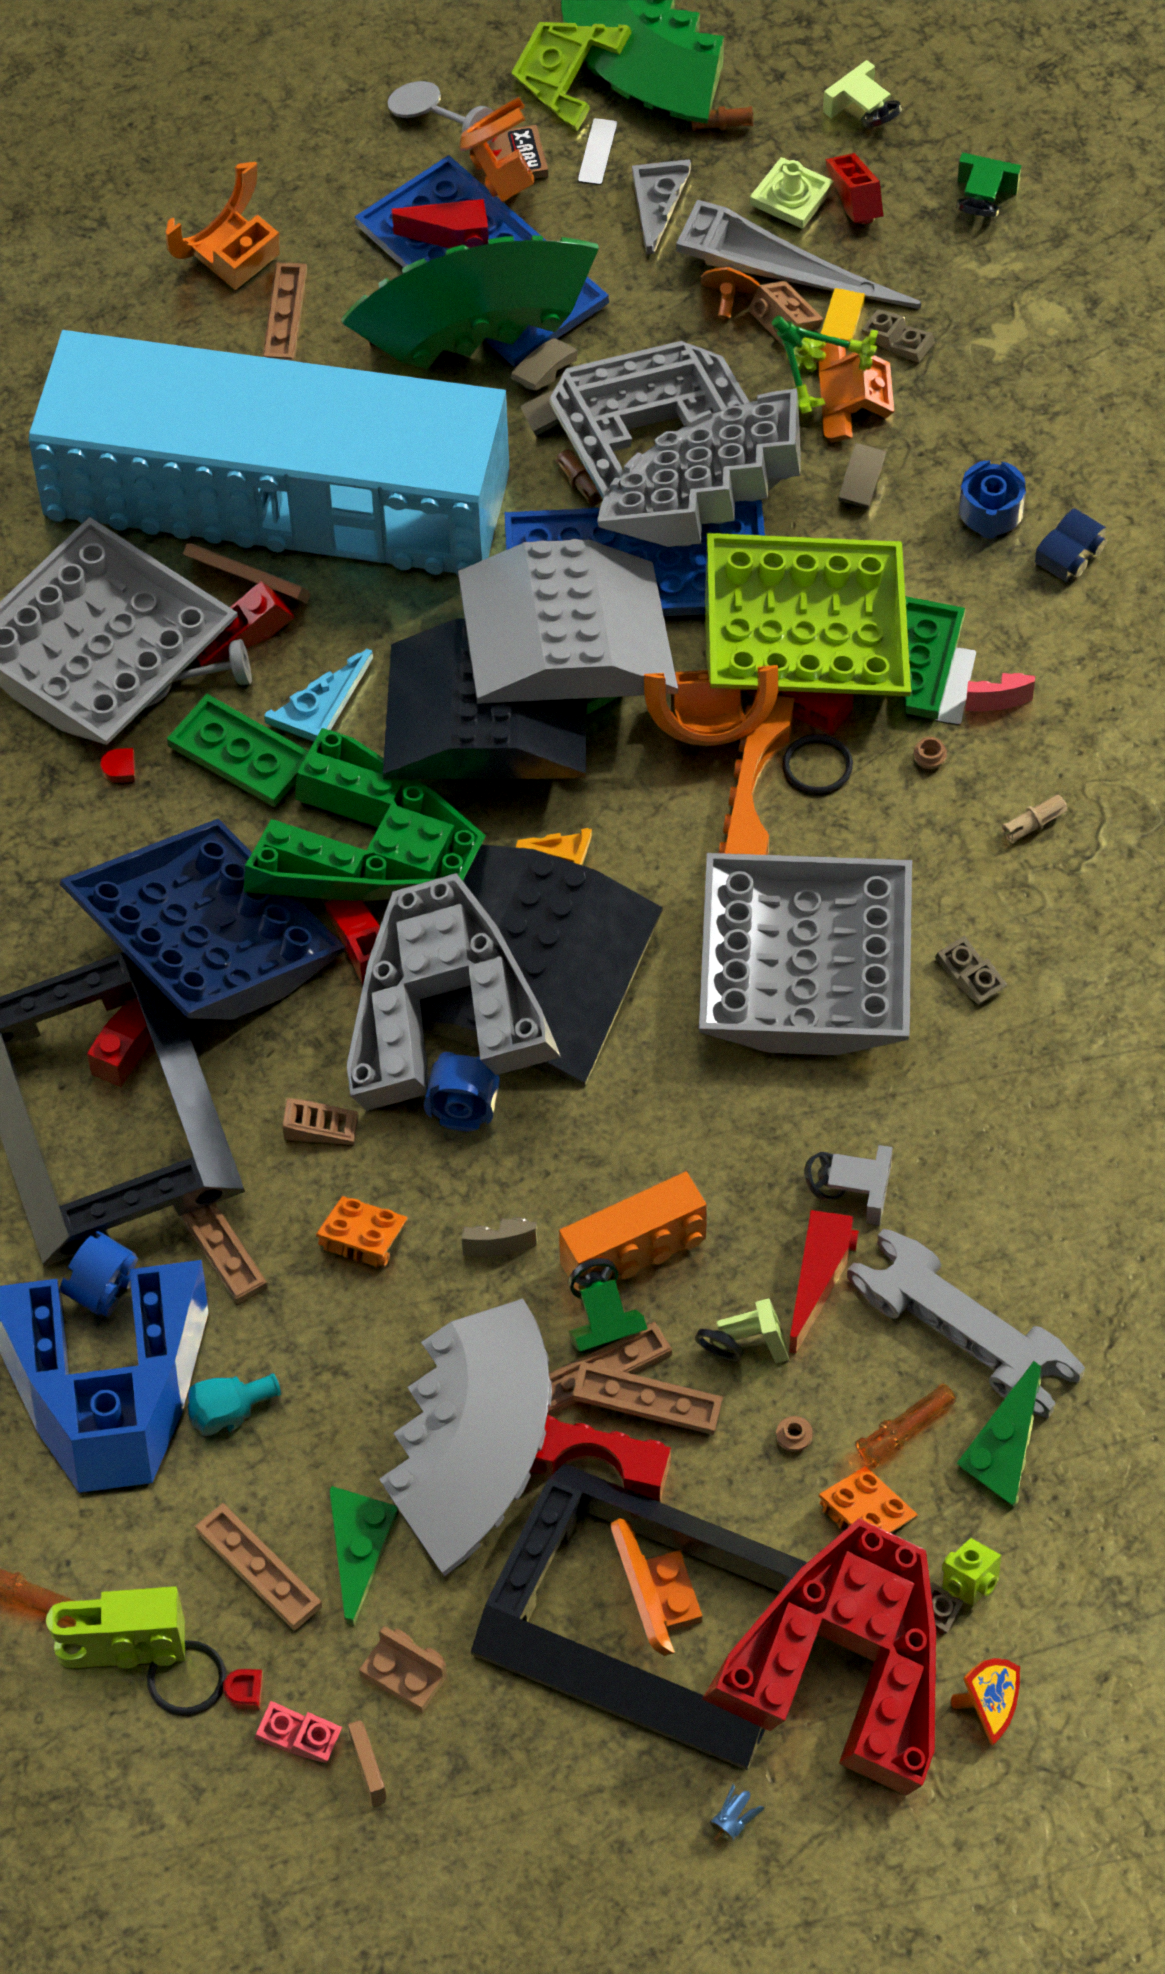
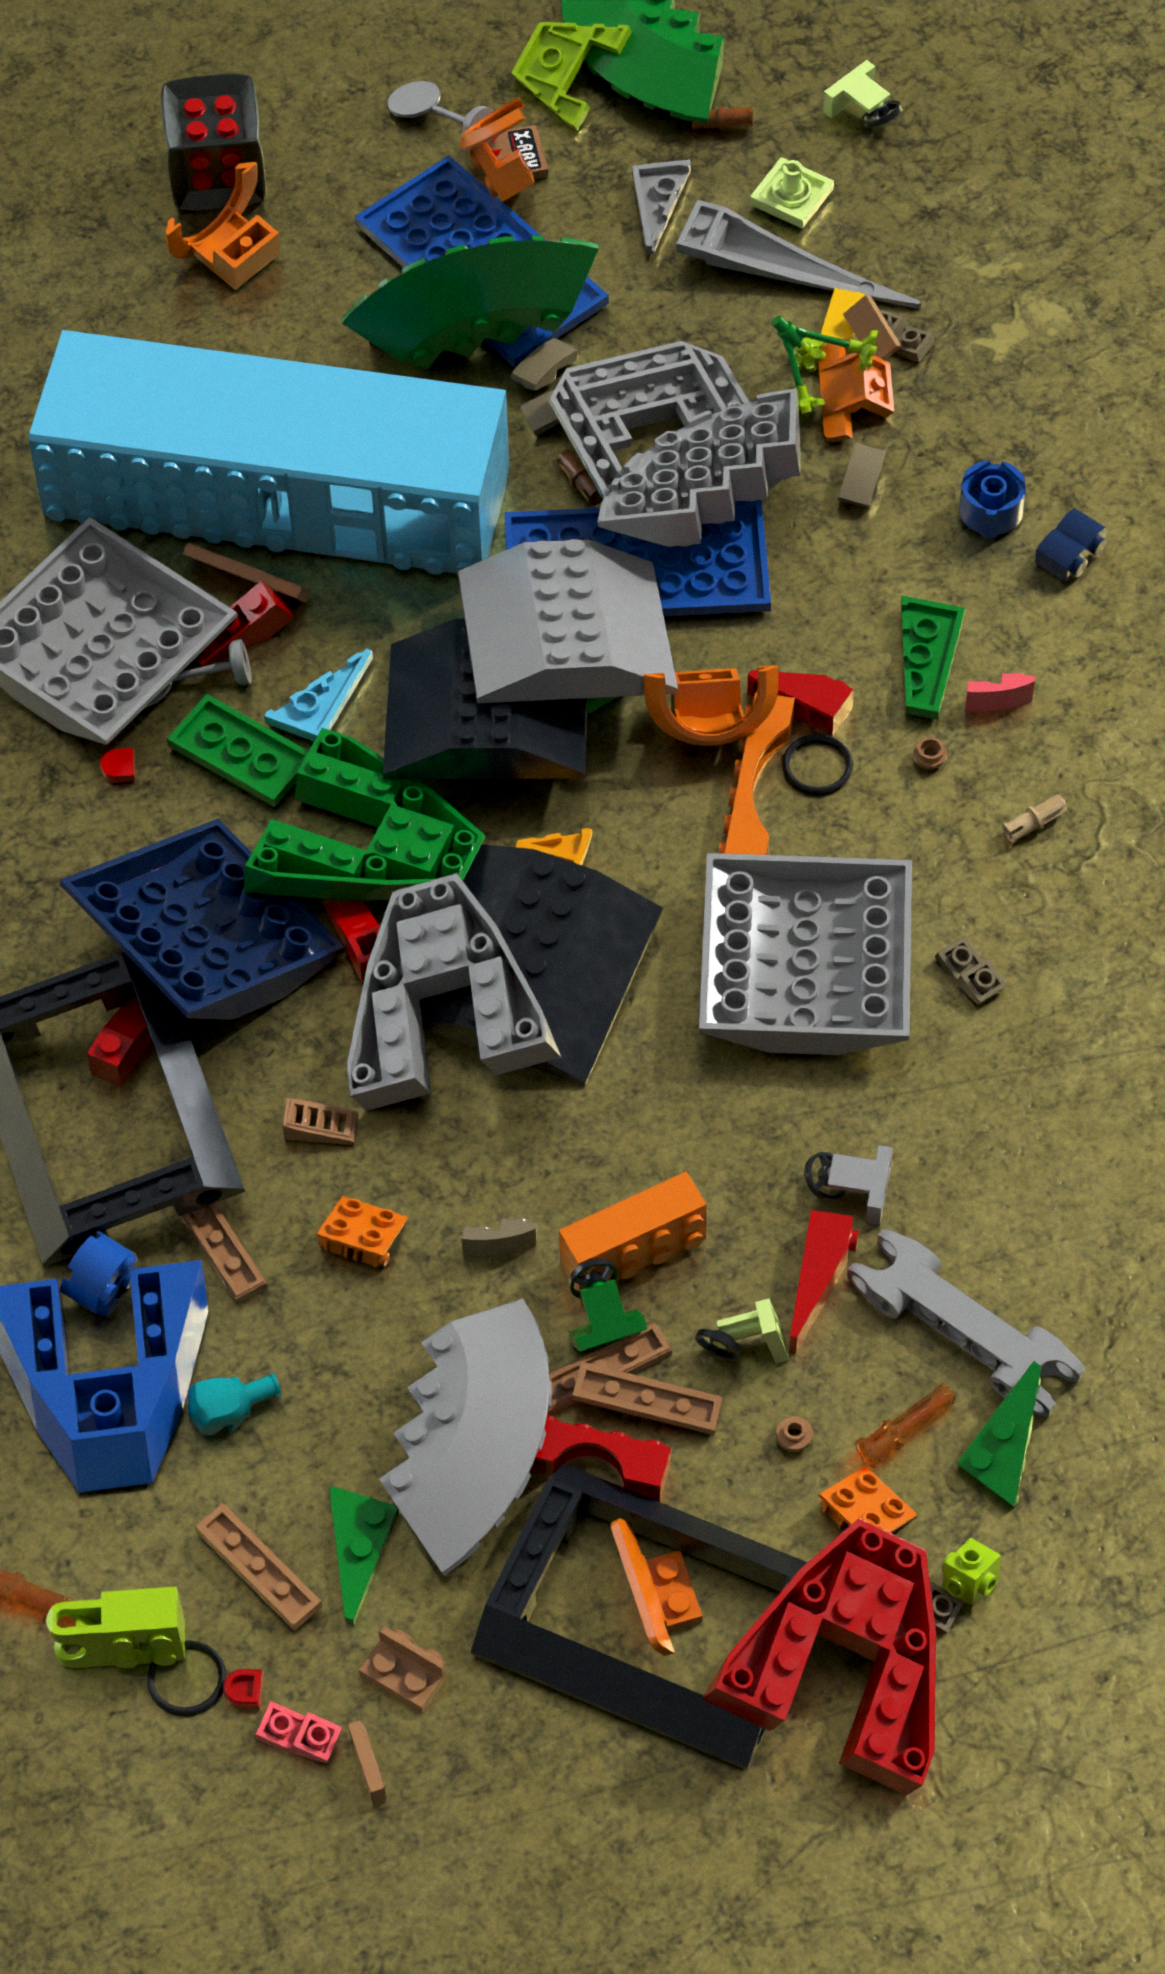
(208, 132): none -> pearl dark grey piece
(285, 311): medium nougat tile -> none
(444, 223): red slope -> none
(461, 1092): blue brick -> none
(597, 151): white sticker -> none
(726, 1821): flat silver piece -> none
(728, 282): orange shield -> none
(783, 300): medium nougat bracket -> none
(813, 608): lime slope -> none
(856, 187): red slope -> none
(866, 317): none -> medium nougat tile
(956, 688): white sticker -> none
(983, 181): green piece -> none
(993, 1692): shield -> none

